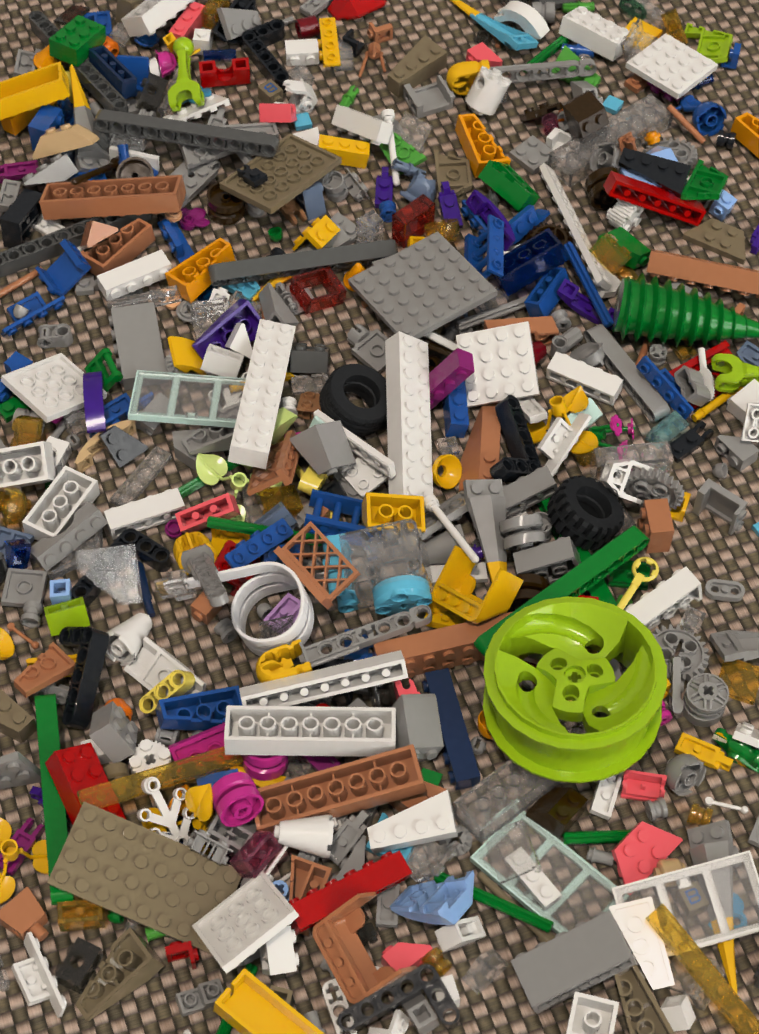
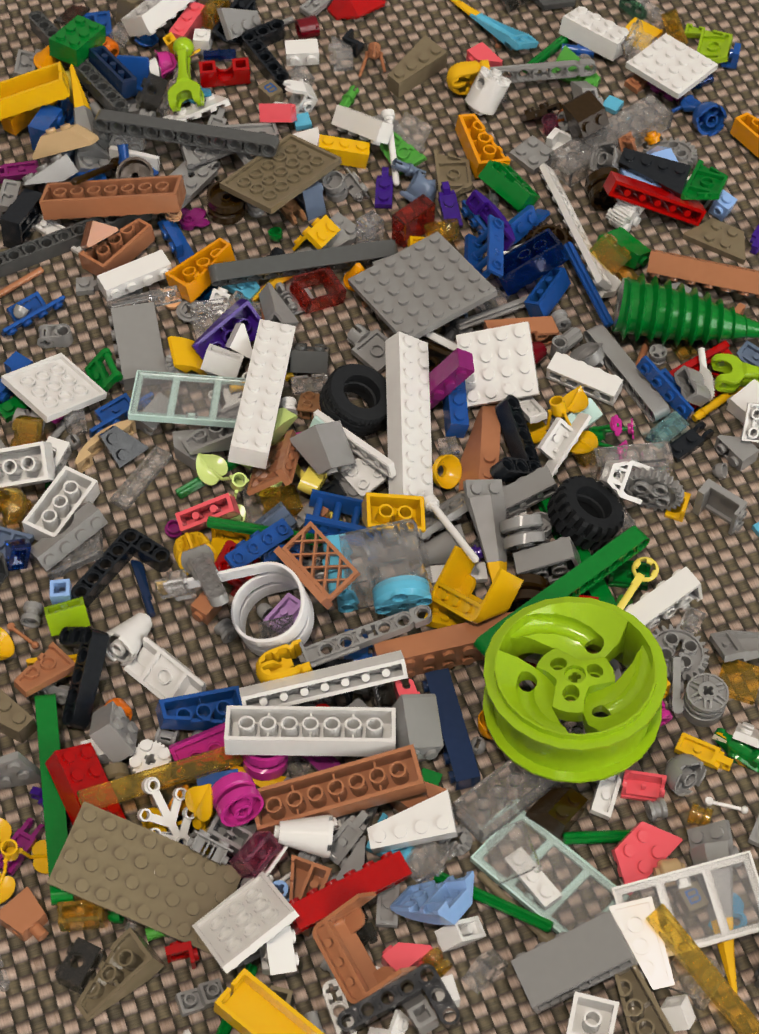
(23, 586): light grey plate -> none
(35, 978): white bracket -> none
(65, 270): blue panel -> none
(94, 402): dark purple slope -> none
(113, 571): clear plate -> none
(144, 512): white brick -> none
(174, 686): light yellow beam -> none
(252, 177): black plate -> none
(328, 43): yellow bracket -> none
(381, 33): nougat bracket -> none
(387, 209): blue wheel -> none
(429, 98): light grey panel -> none
(482, 36): clear smoke plate -> none
(524, 16): white arch -> none
(546, 10): light grey wheel -> none
(567, 7): bright green axle -> none
(579, 303): dark purple slope -> none
(599, 856): light grey pin -> none
(656, 524): nougat brick -> none
(686, 124): nougat bar -> none
(724, 589): light grey plate -> none
(725, 139): black wheel -> none

